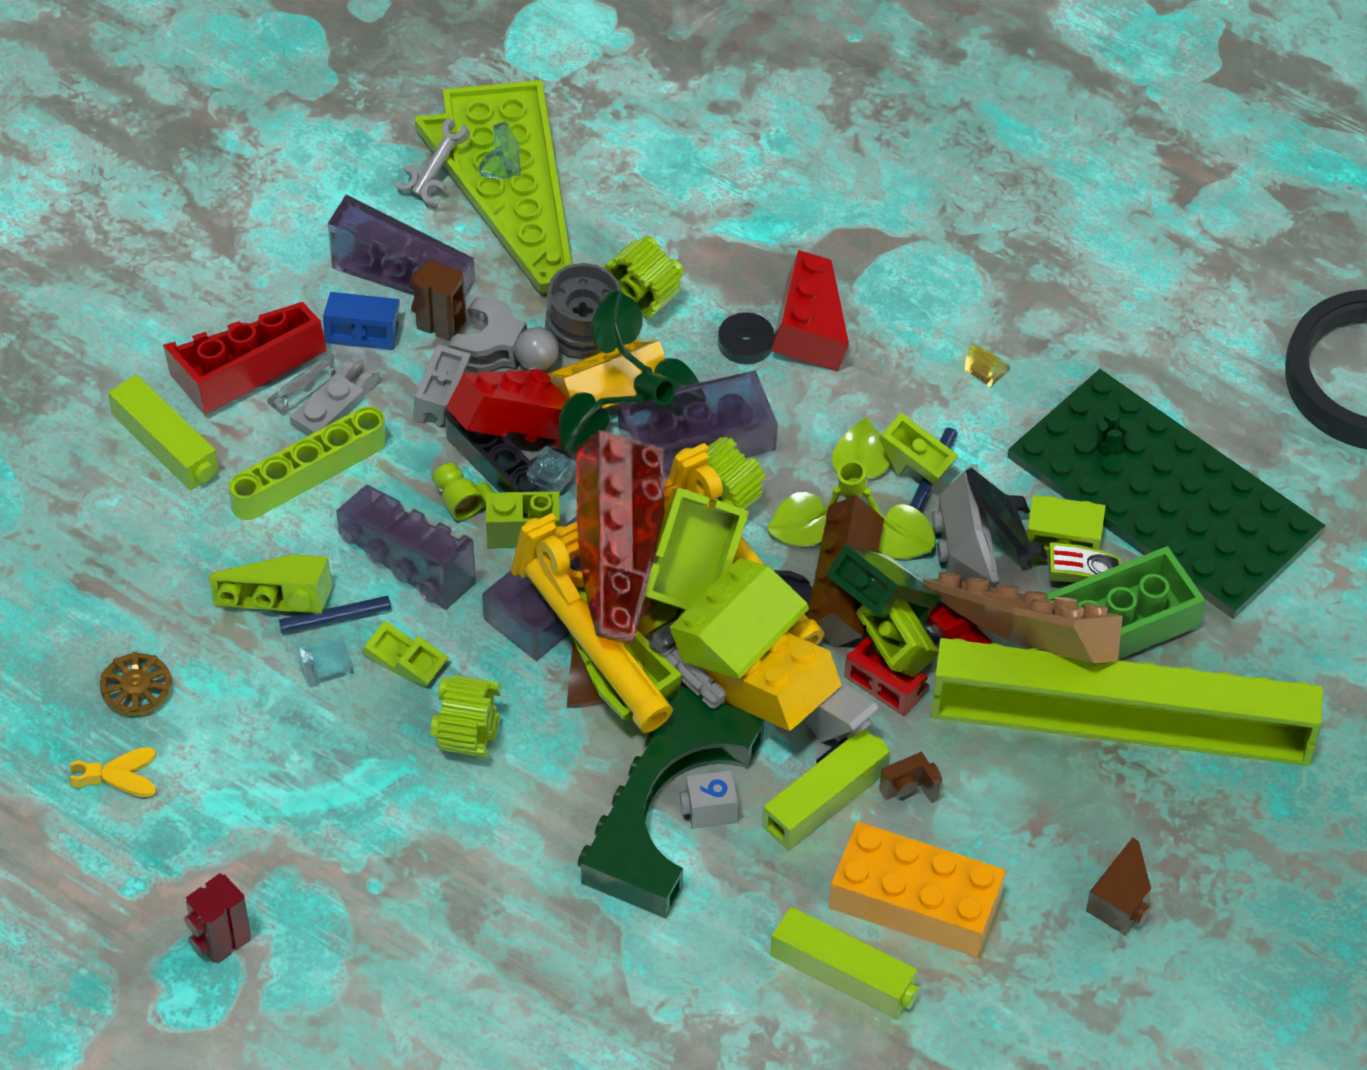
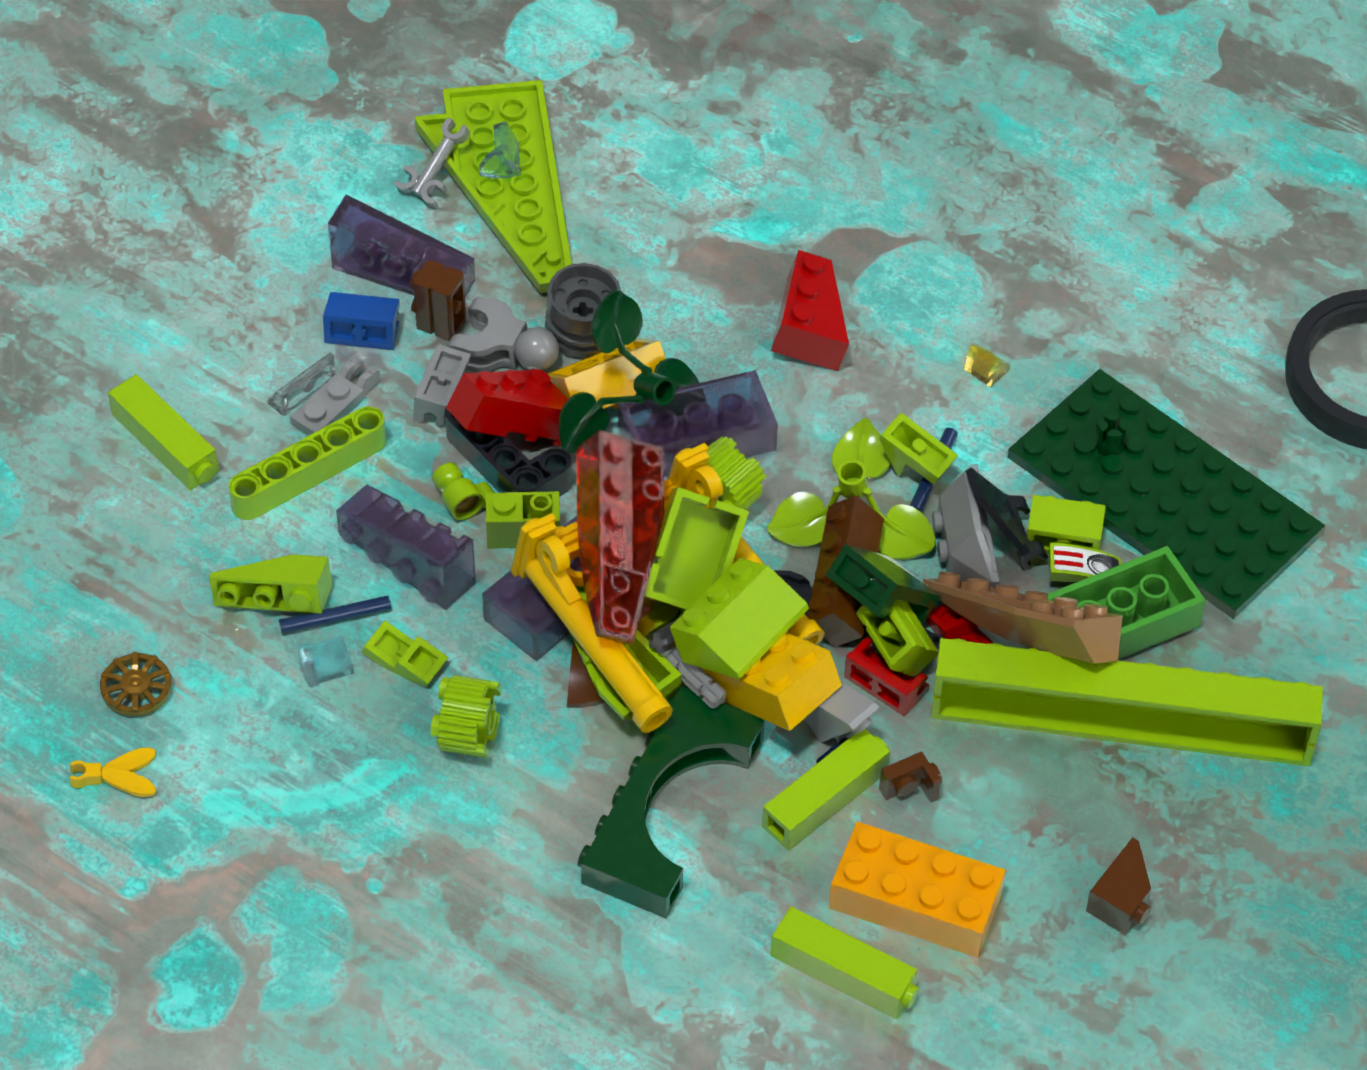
(217, 919): dark red brick -> none
(245, 356): red wedge -> none
(551, 470): clear light blue tile -> none
(646, 274): lime brick -> none
(710, 799): light grey brick -> none
(745, 350): black piece -> none

